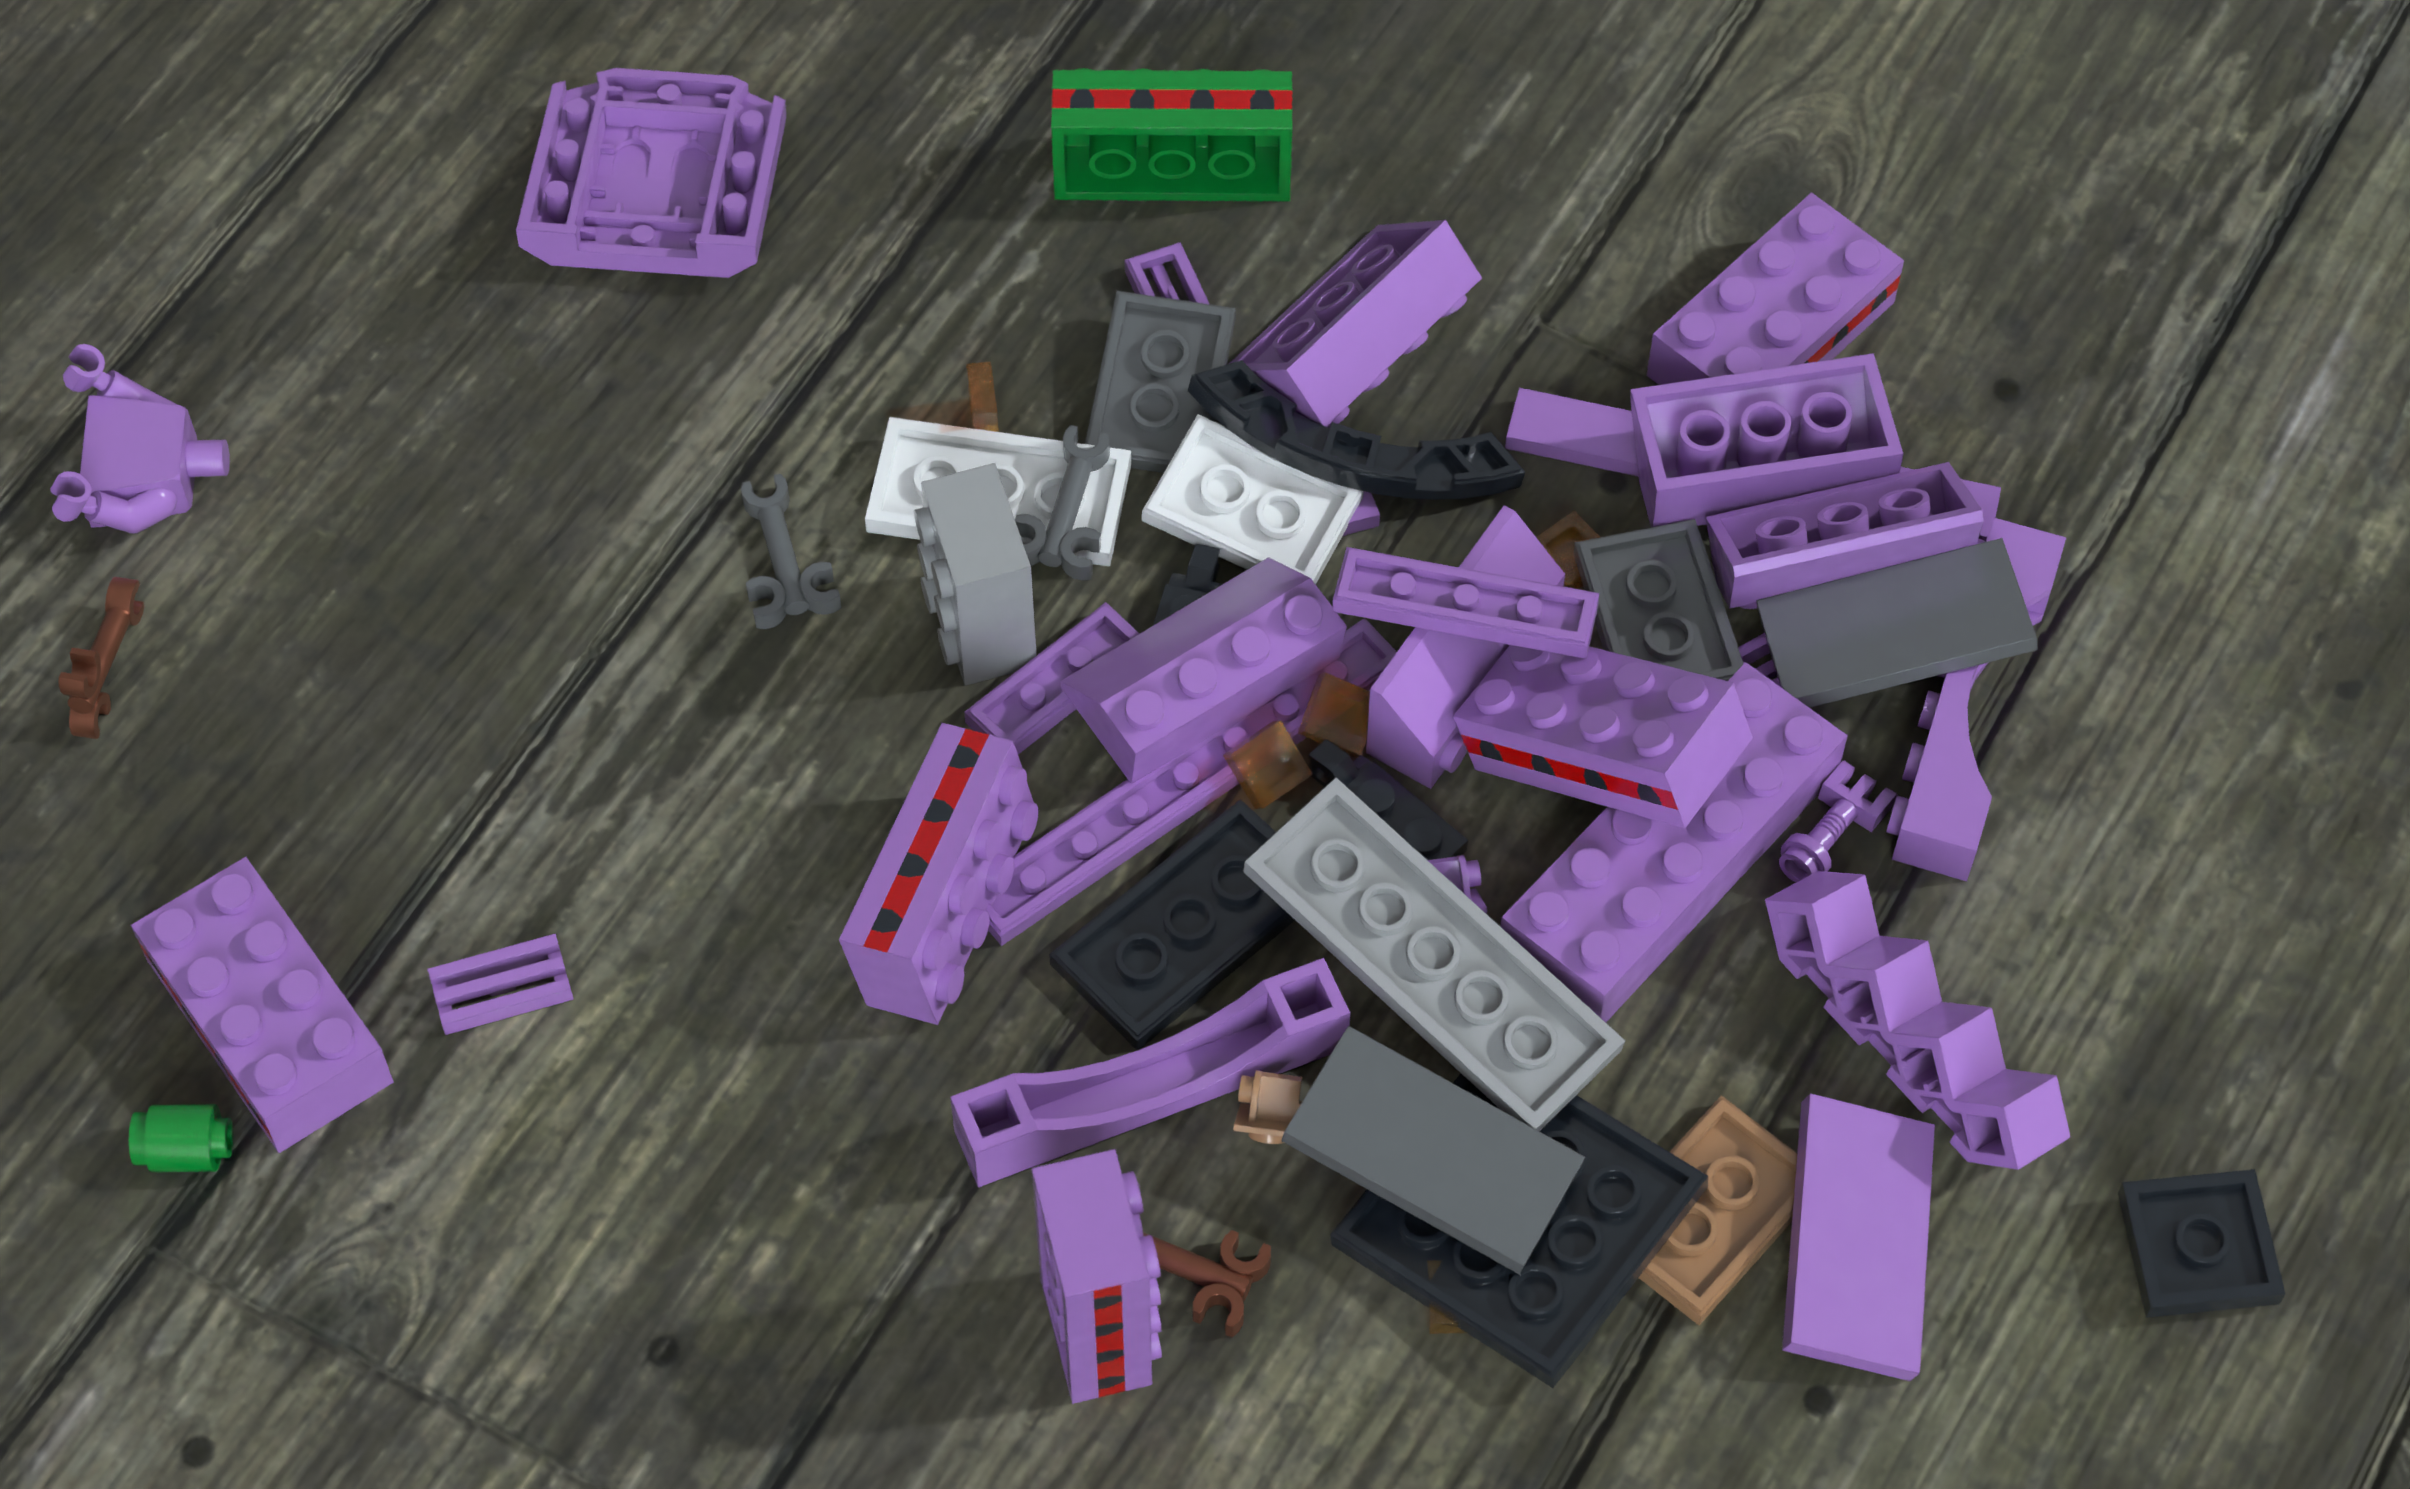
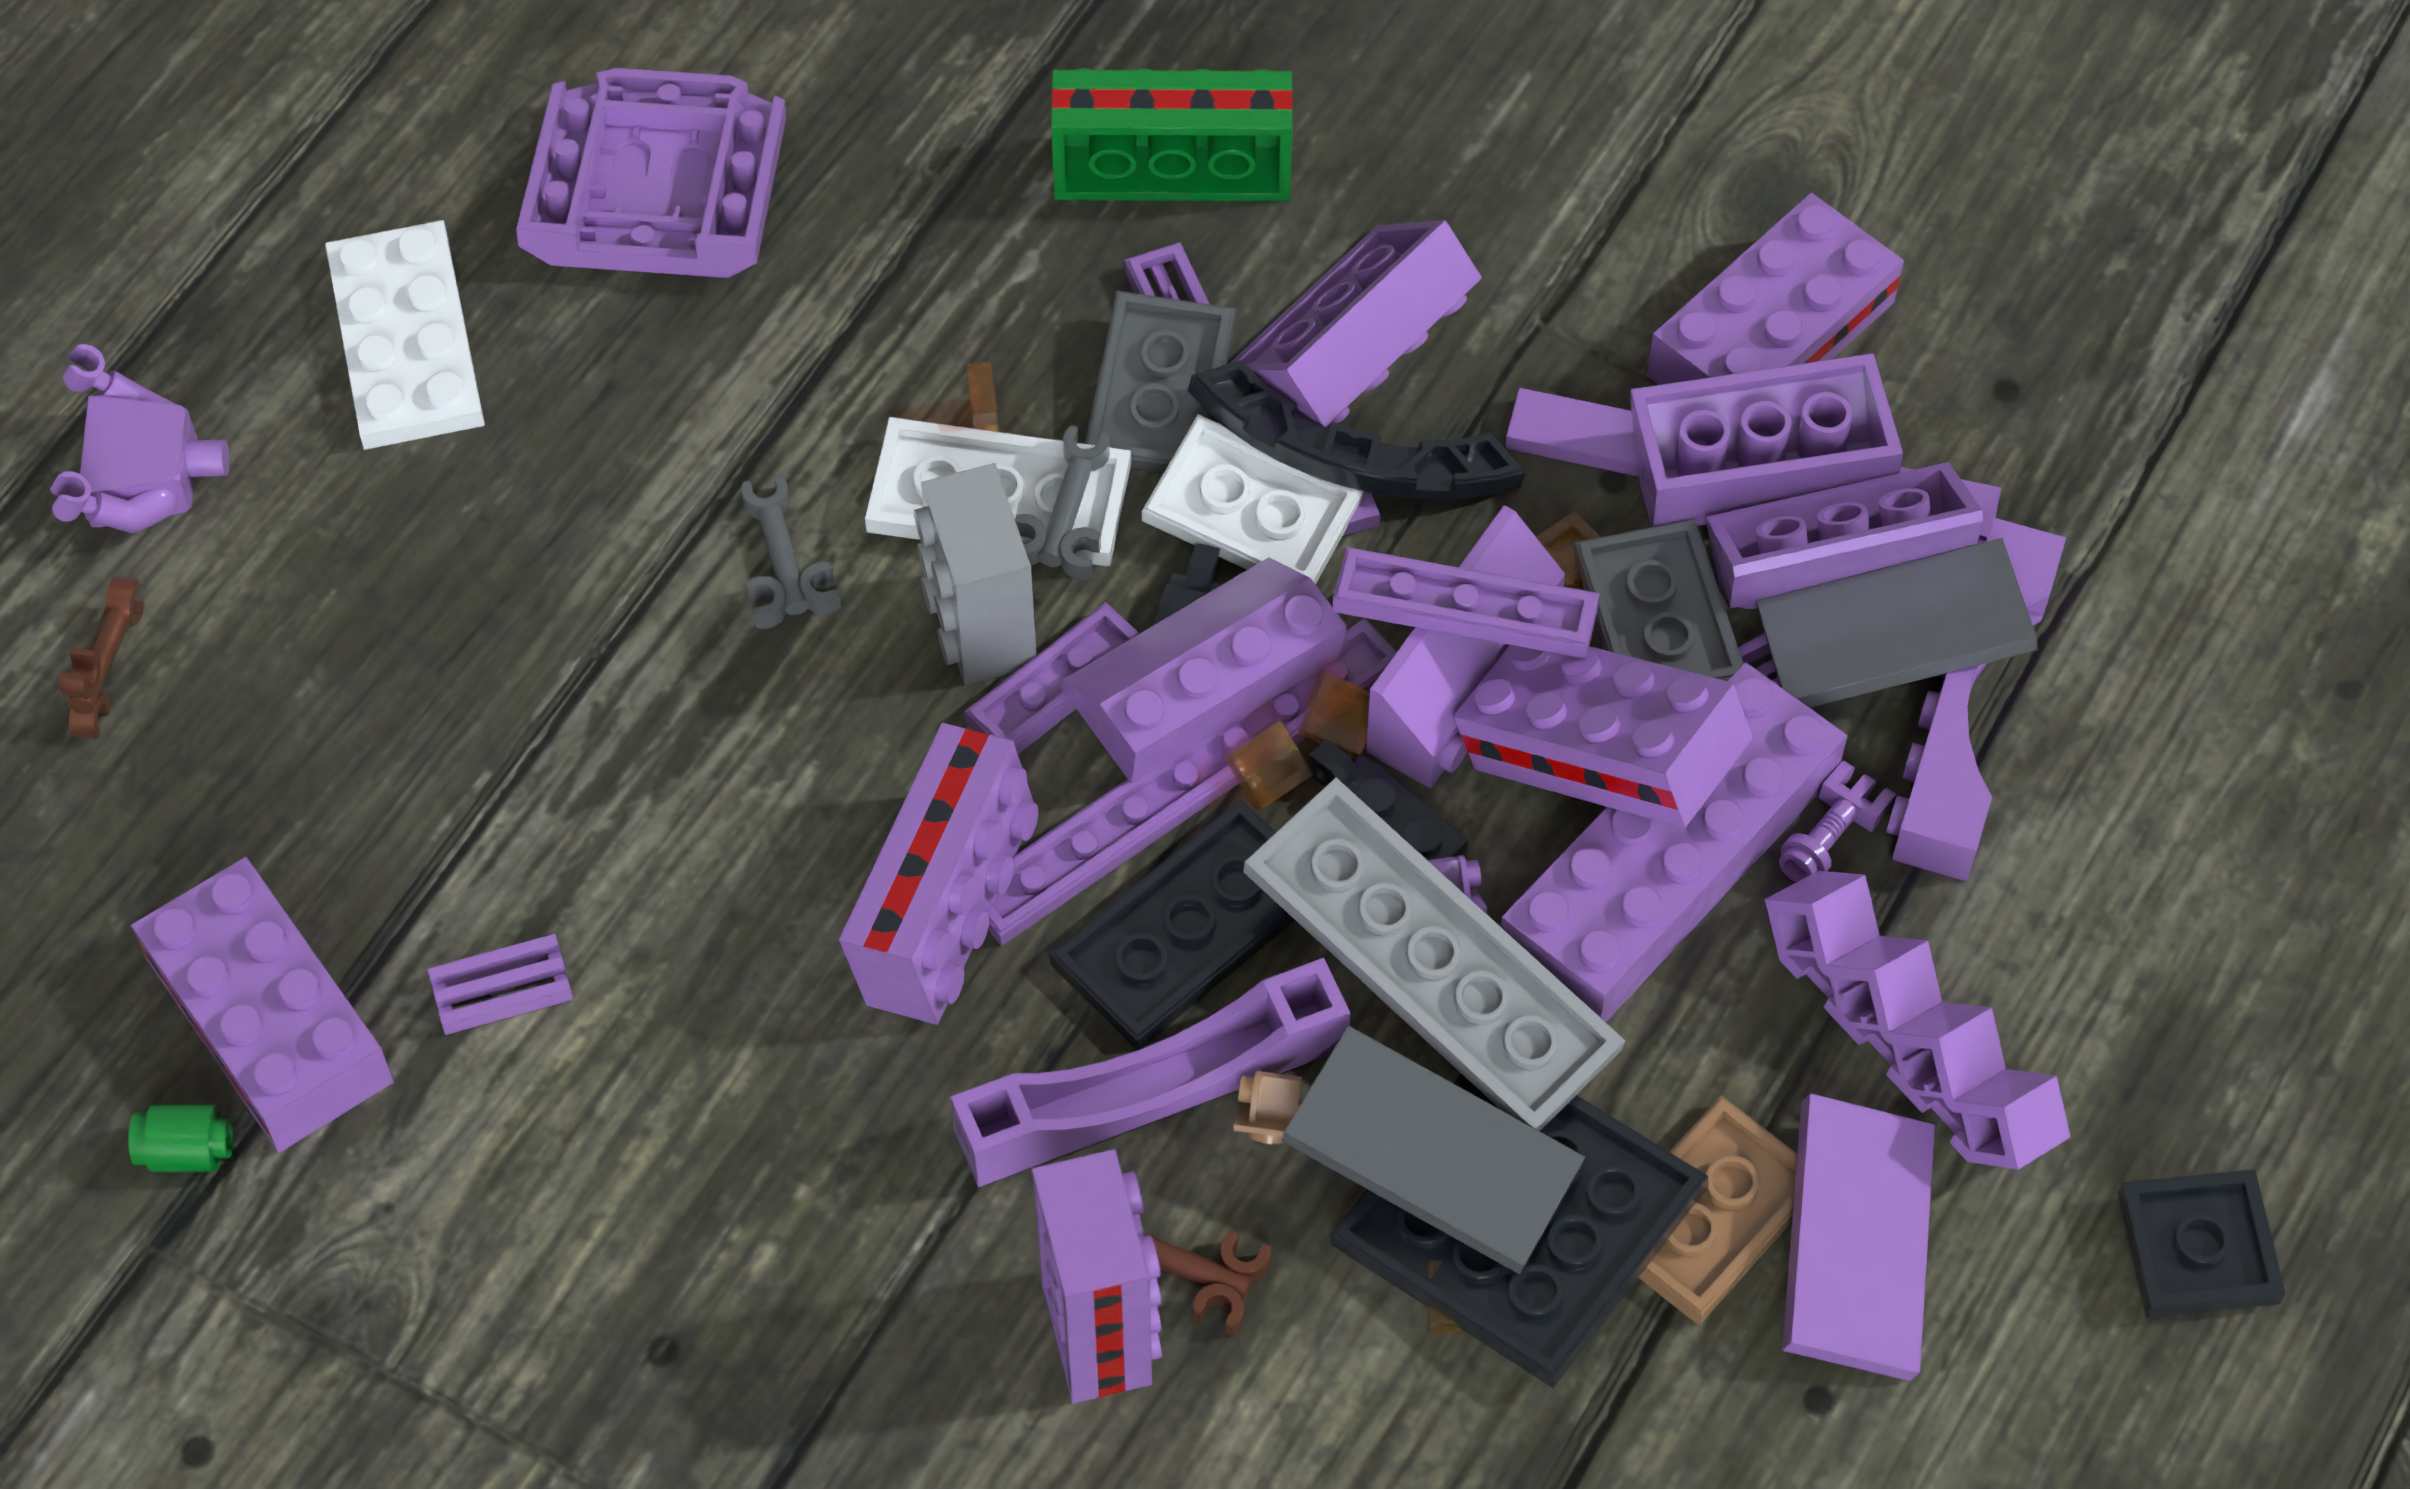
(404, 335): none -> white plate

